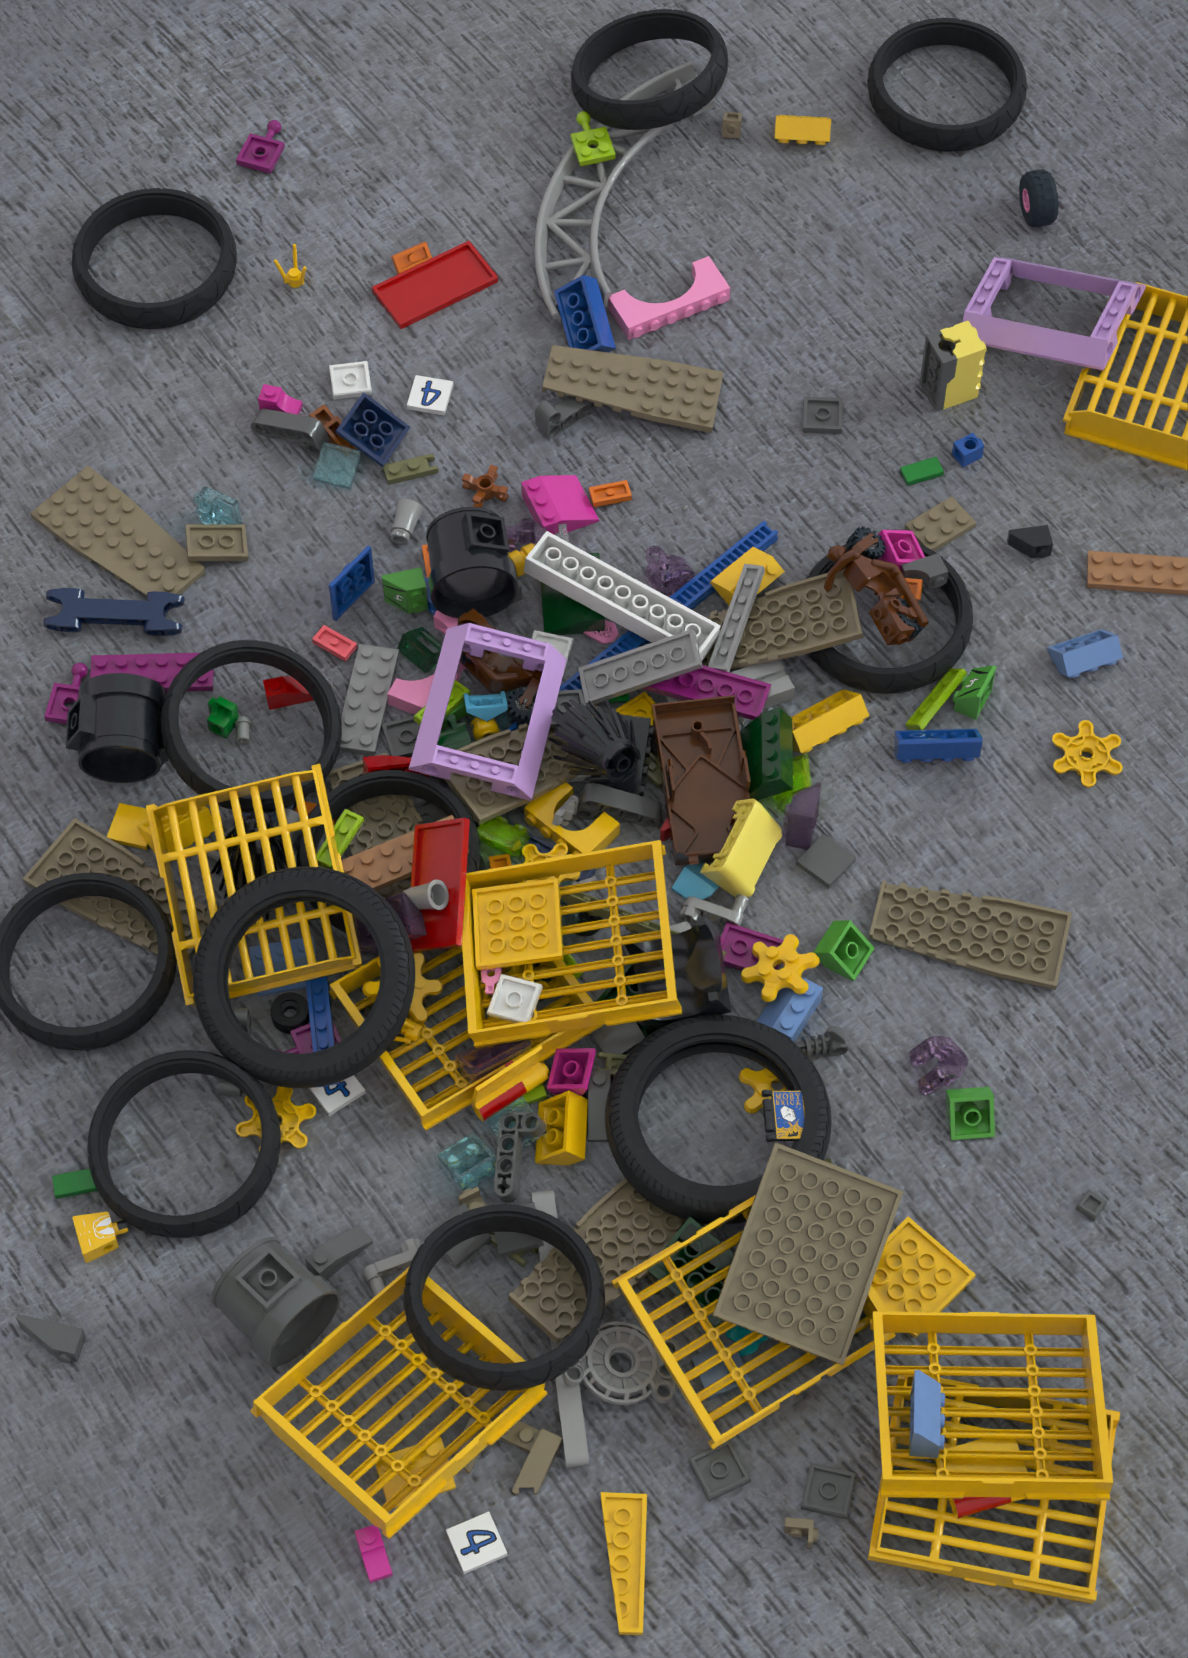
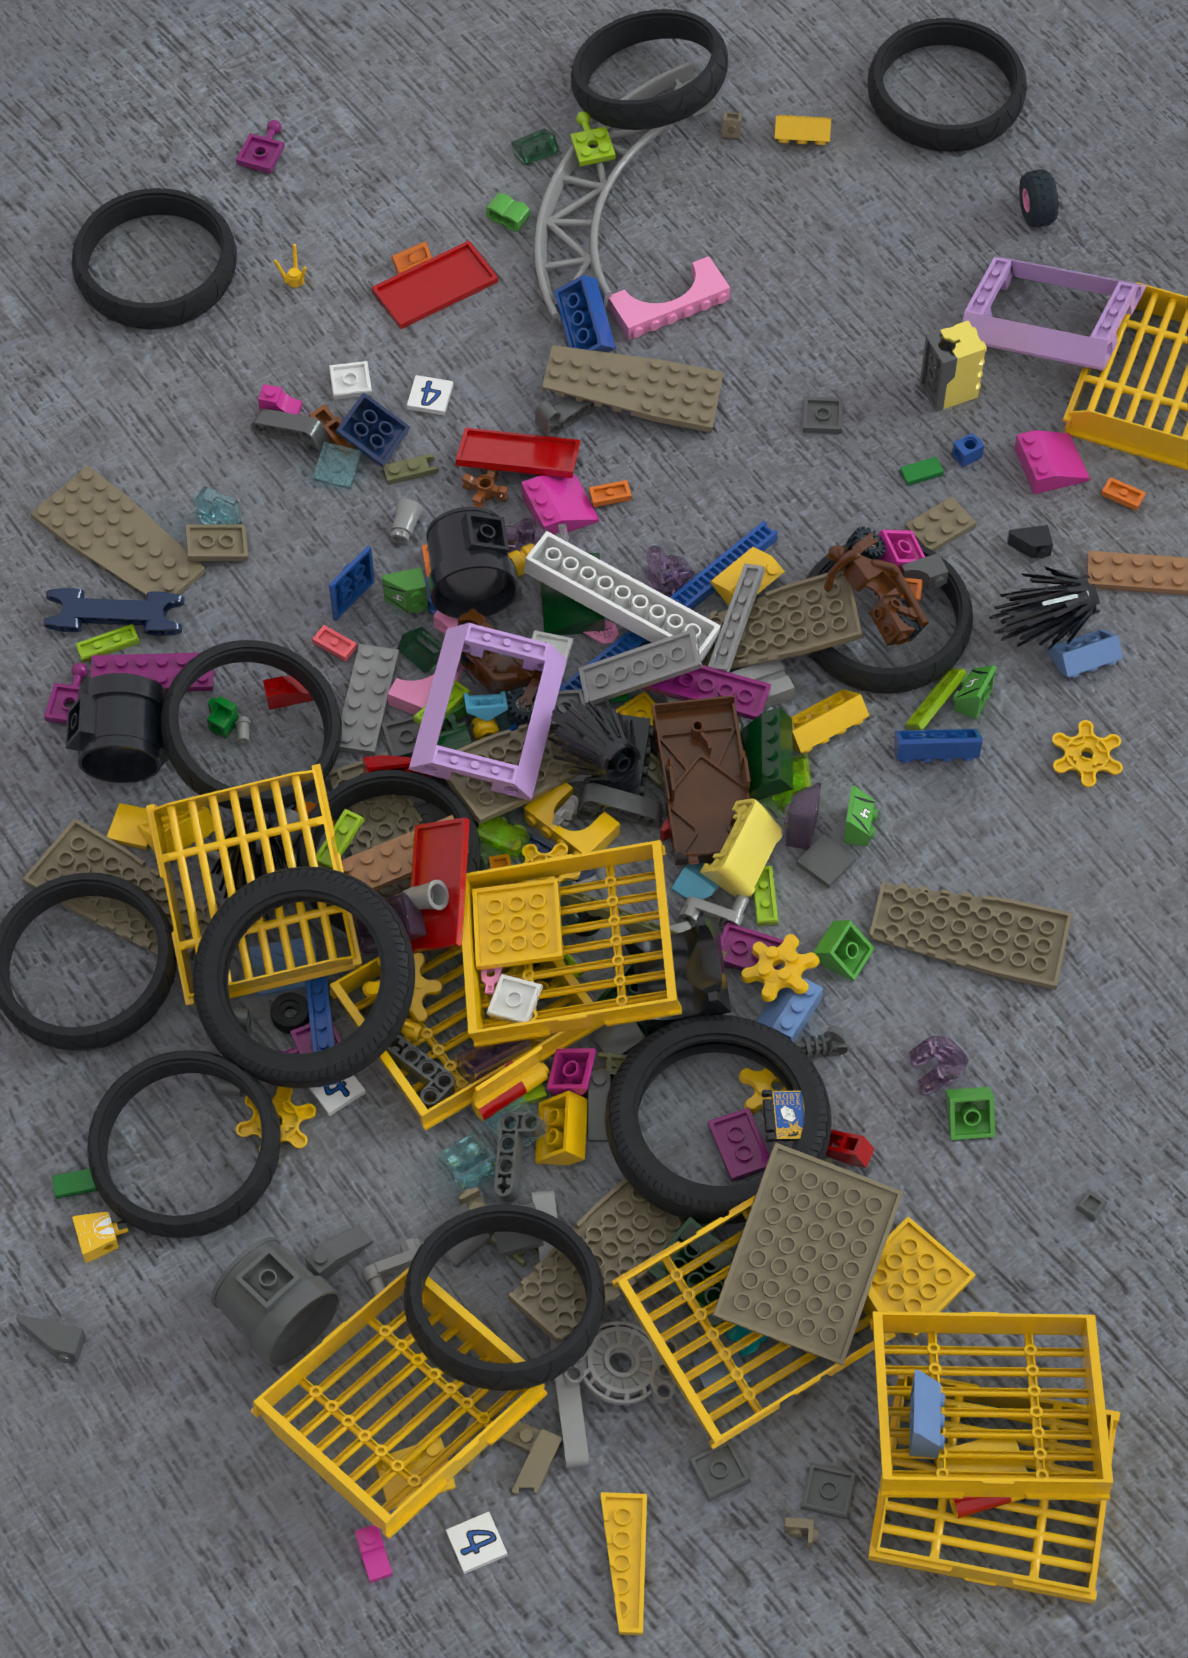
(107, 642): none -> lime tile
(418, 1067): none -> dark grey beam
(508, 212): none -> bright green brick
(518, 452): none -> red tile
(535, 146): none -> clear green tile
(739, 1144): none -> magenta plate
(765, 899): none -> lime tile
(849, 1148): none -> red slope
(860, 818): none -> bright green slope
(1049, 460): none -> dark pink slope
(1063, 606): none -> black plant
(1123, 493): none -> orange plate

